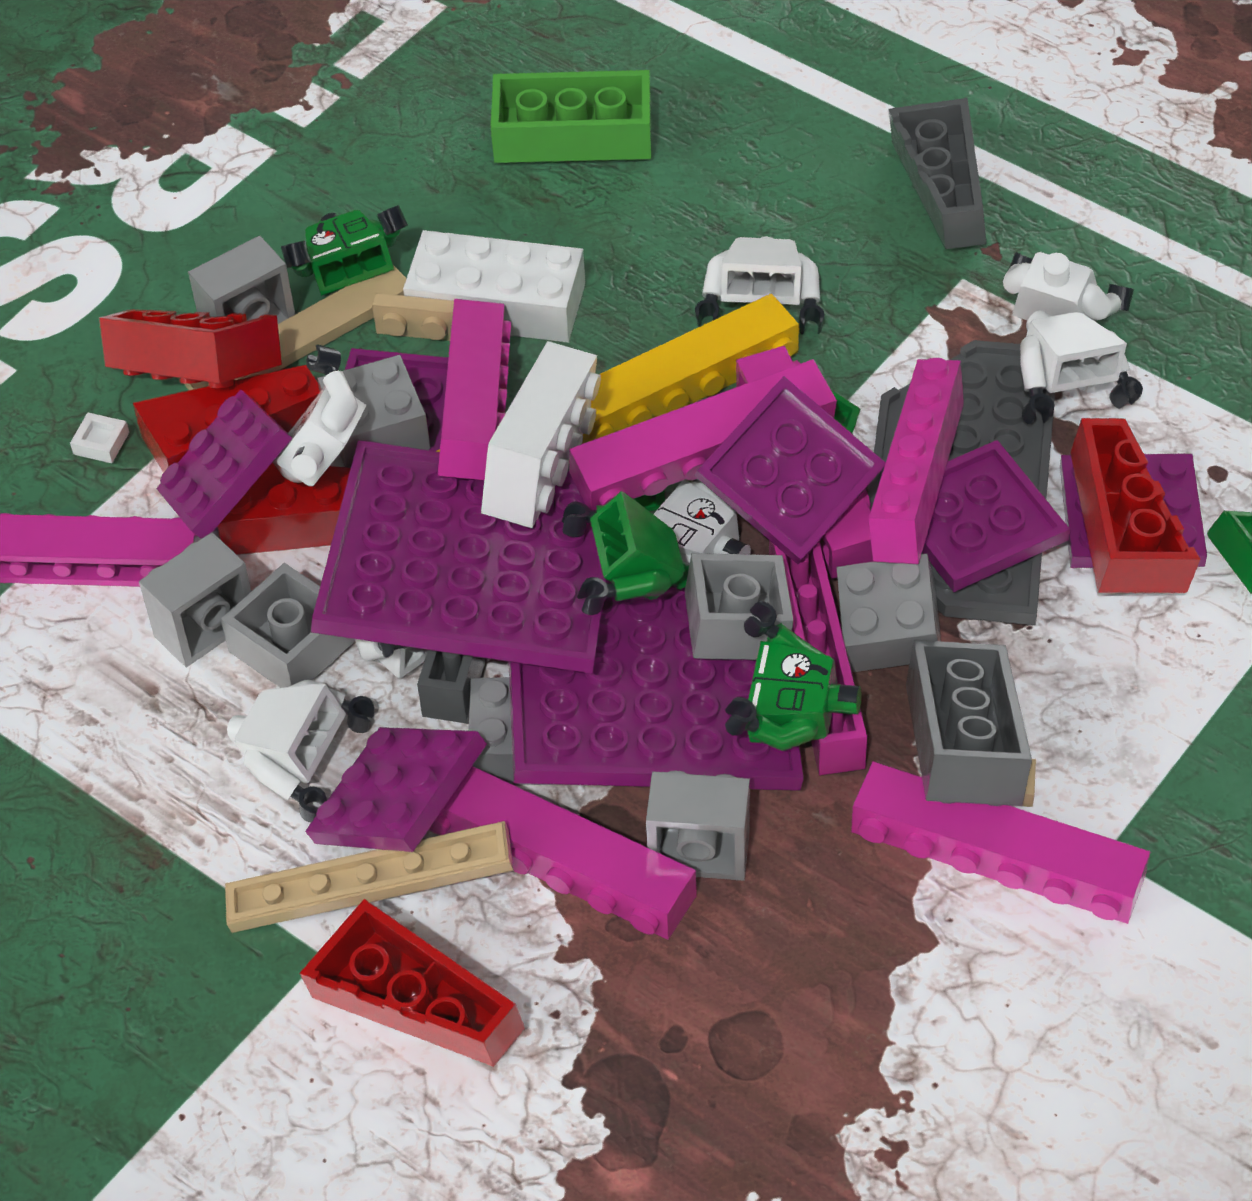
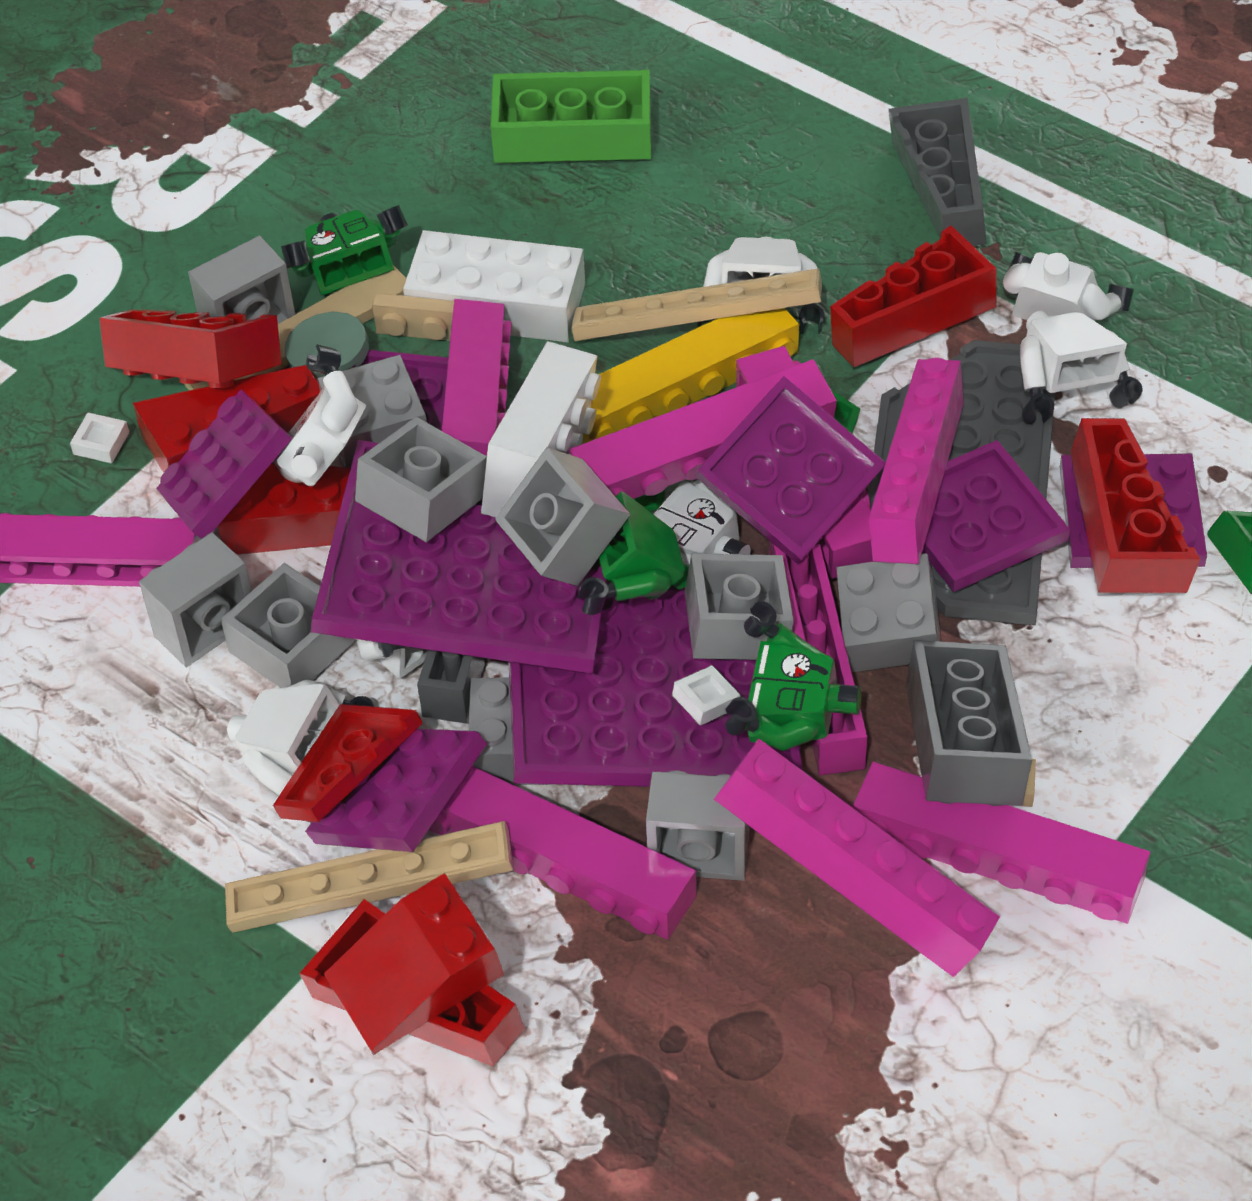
(331, 330): none -> sand green tile
(342, 758): none -> red wing
(413, 965): none -> red slope
(420, 479): none -> light grey brick
(562, 516): none -> light grey brick
(697, 304): none -> tan tile
(704, 694): none -> white plate
(857, 858): none -> dark pink brick
(914, 299): none -> red wedge

